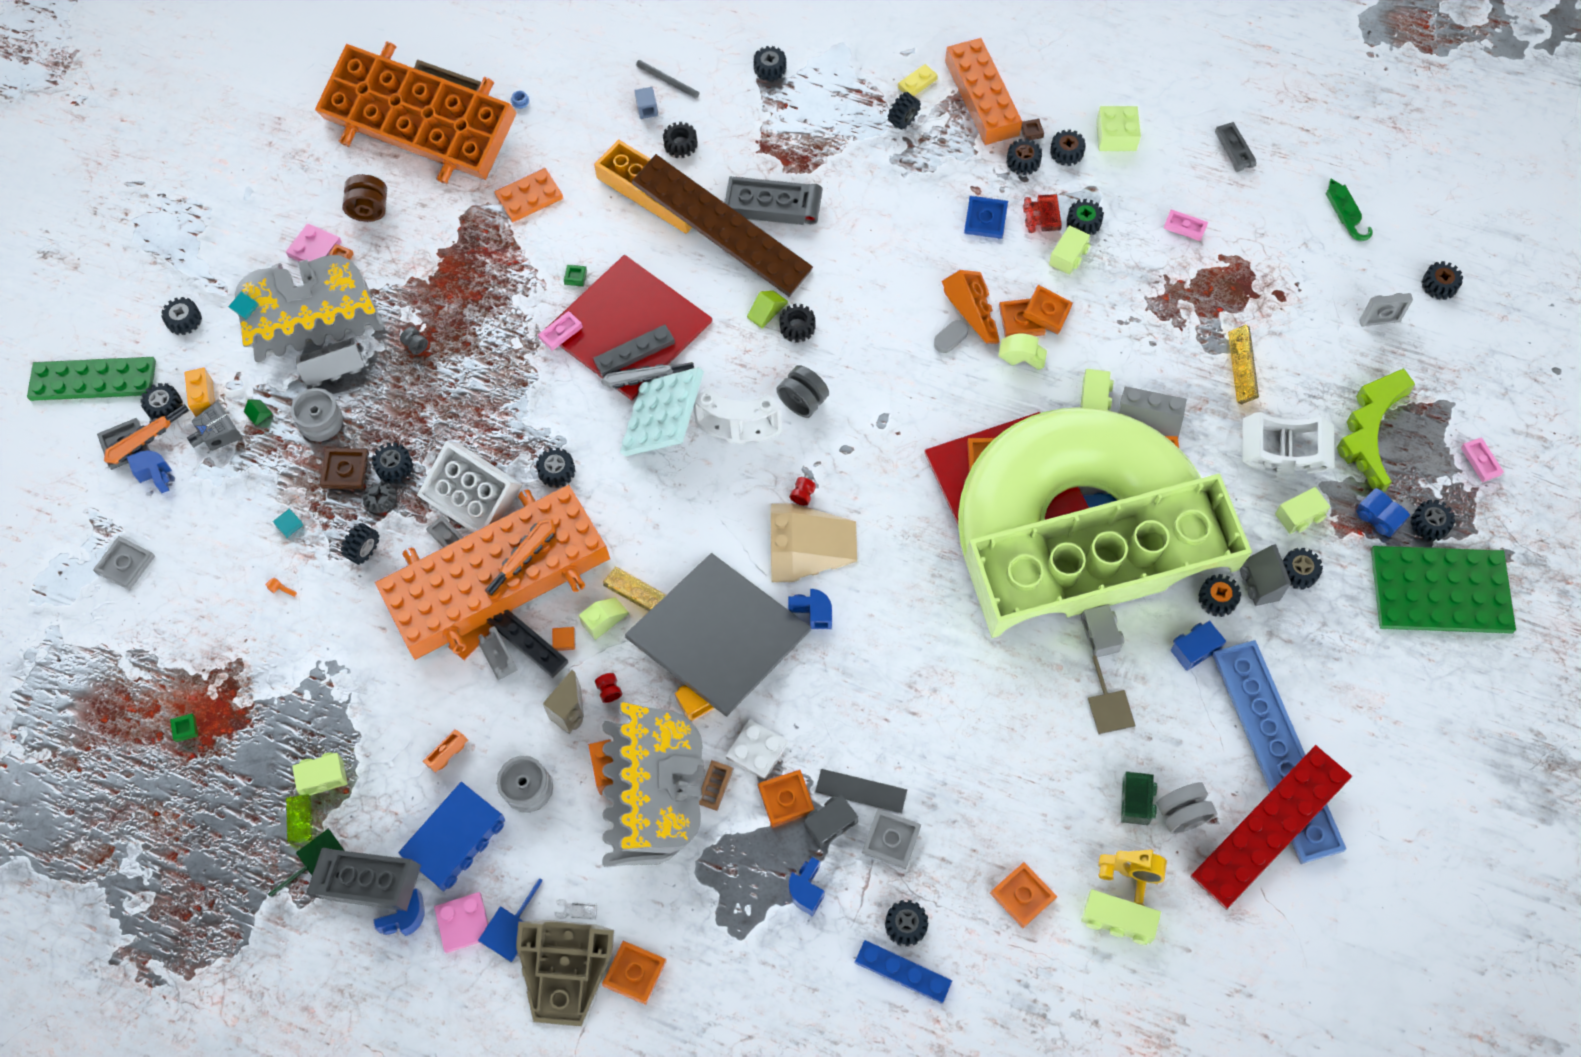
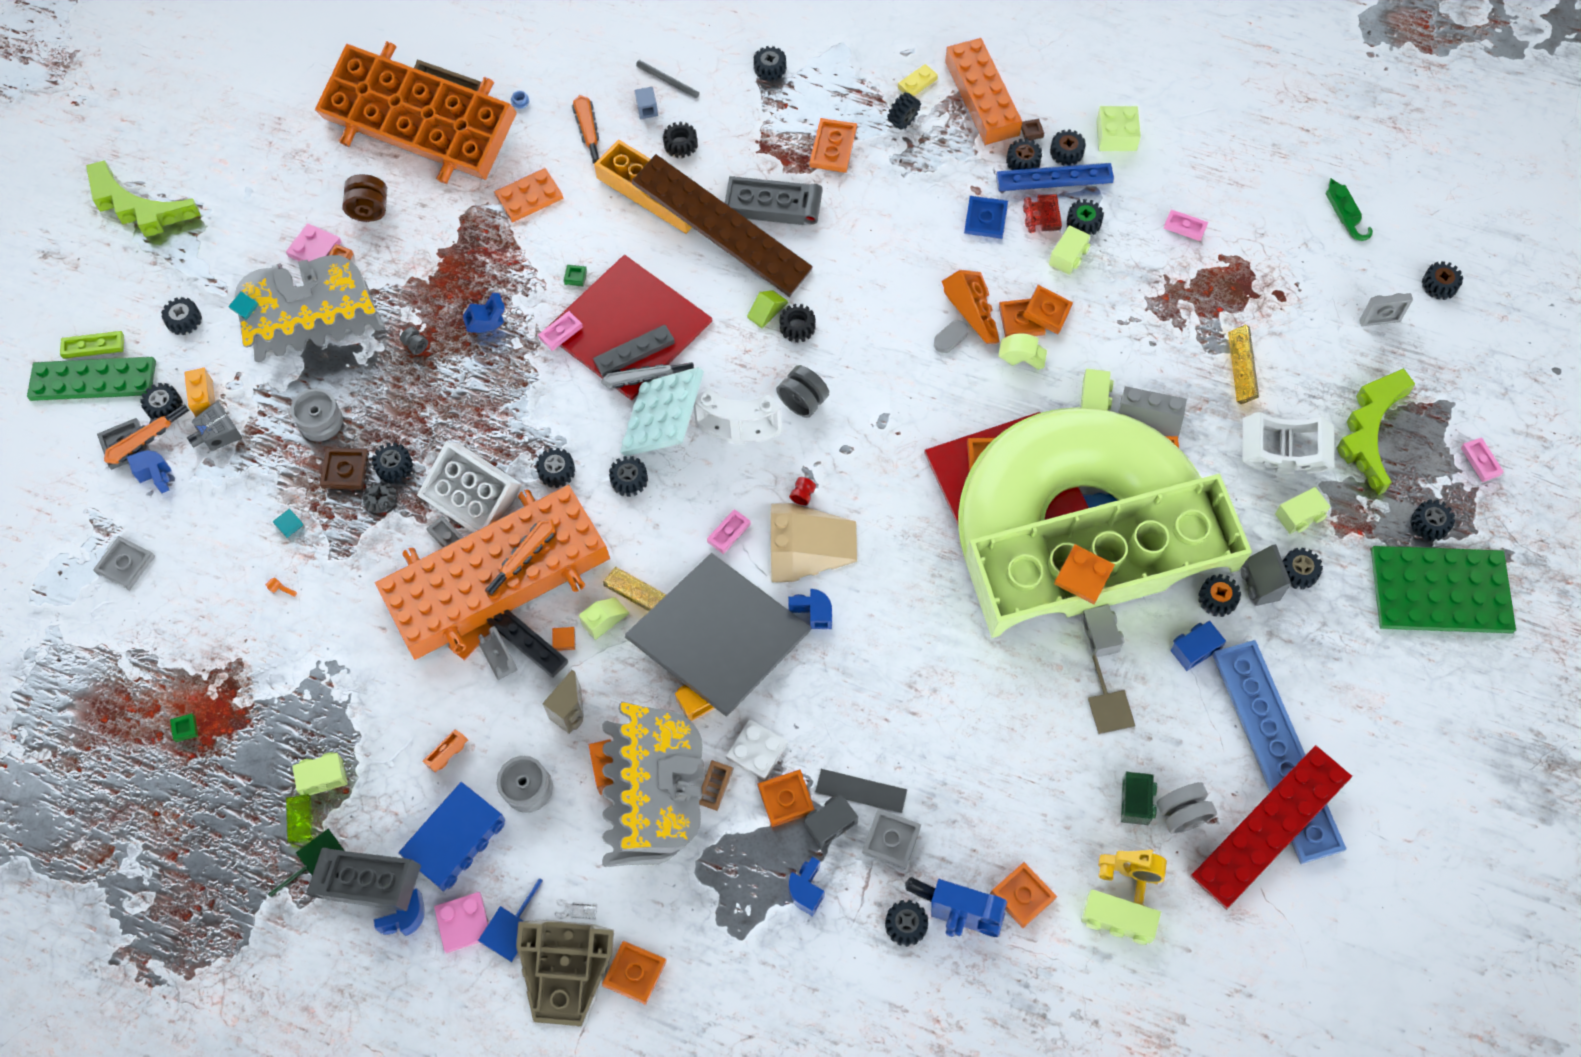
(92, 344): none -> lime plate
(129, 208): none -> lime arch
(256, 411): green slope -> none
(330, 362): light grey slope -> none
(360, 543): black wheel -> none
(485, 317): none -> blue brick
(585, 117): none -> orange sword
(607, 685): red wheel -> none
(628, 468): none -> black wheel
(728, 531): none -> bright pink plate
(833, 145): none -> orange plate
(903, 971): blue plate -> none
(961, 907): none -> blue piece
(1054, 177): none -> blue plate
(1084, 574): none -> orange plate
(1235, 146): dark grey plate -> none
(1382, 513): blue brick -> none

